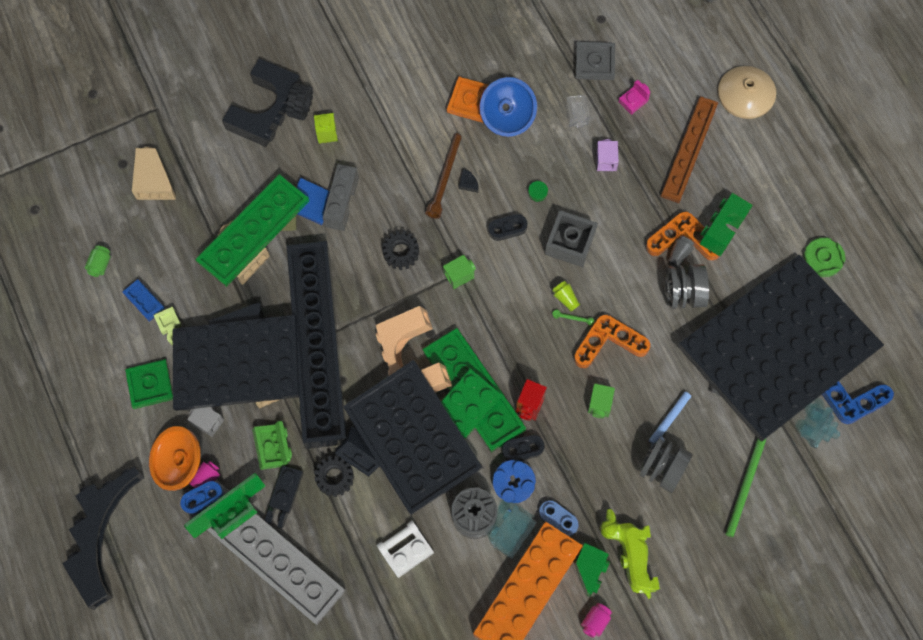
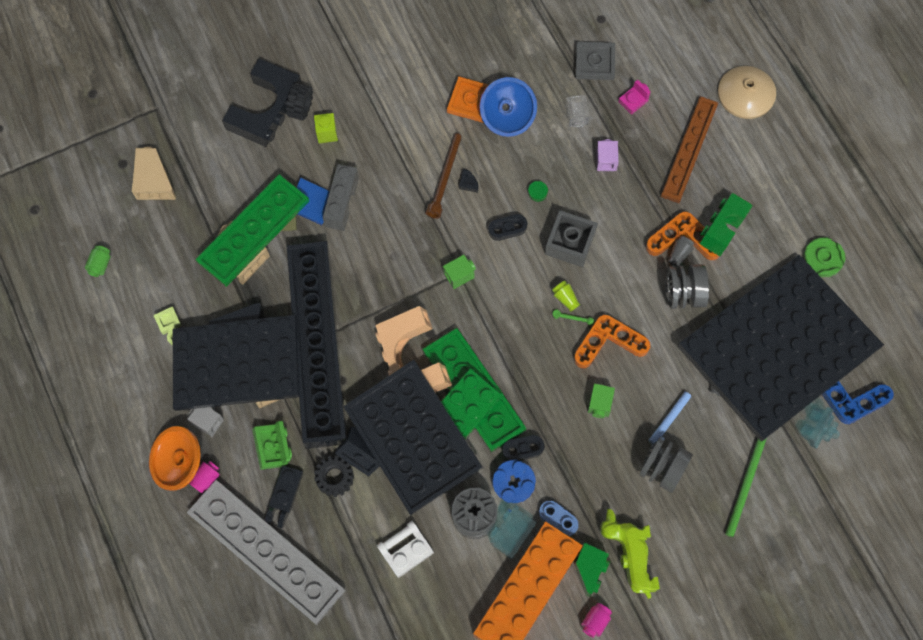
(98, 504): black arch -> none
(143, 300): blue plate -> none
(149, 384): green tile -> none
(202, 497): blue plate -> none
(228, 511): green bracket -> none
(395, 240): black tyre -> none
(531, 400): red brick -> none

